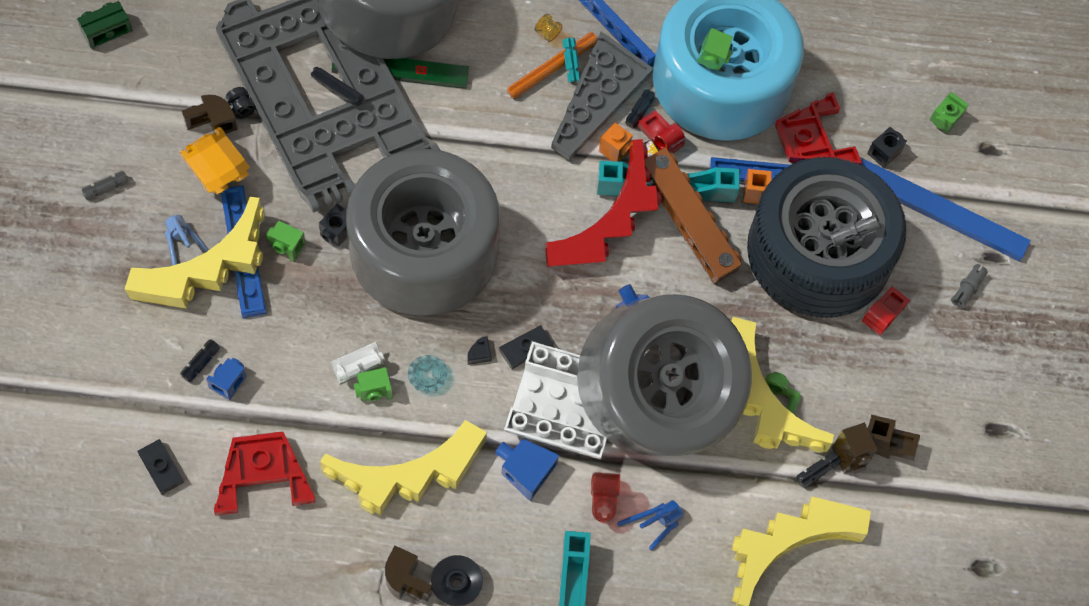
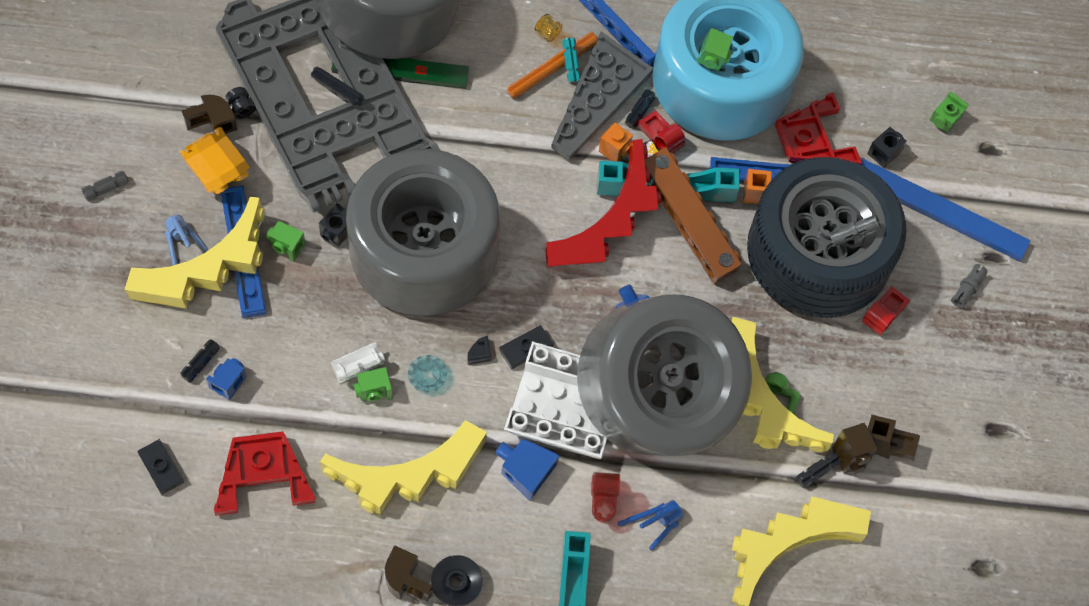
(104, 24): dark green brick -> none

